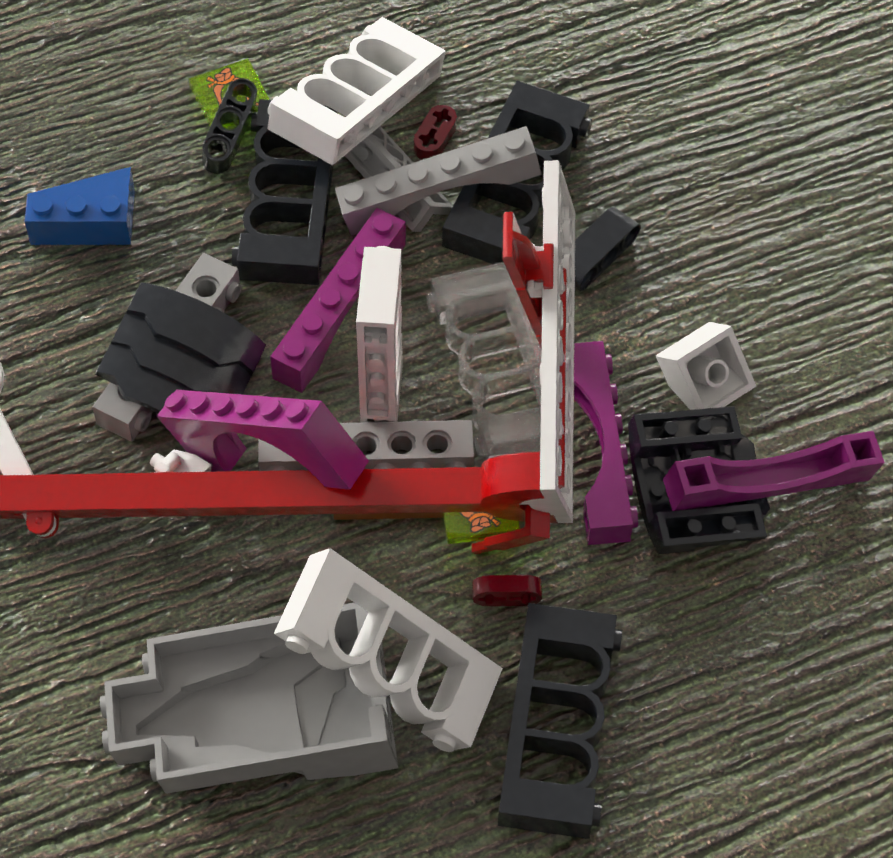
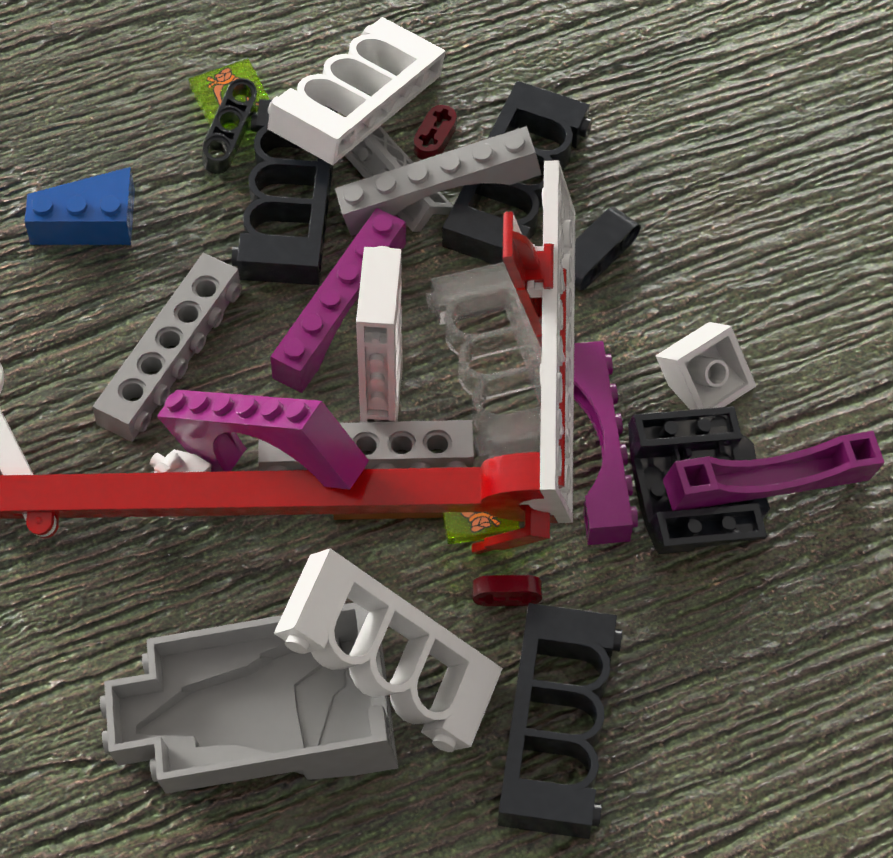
(177, 345): black slope -> none

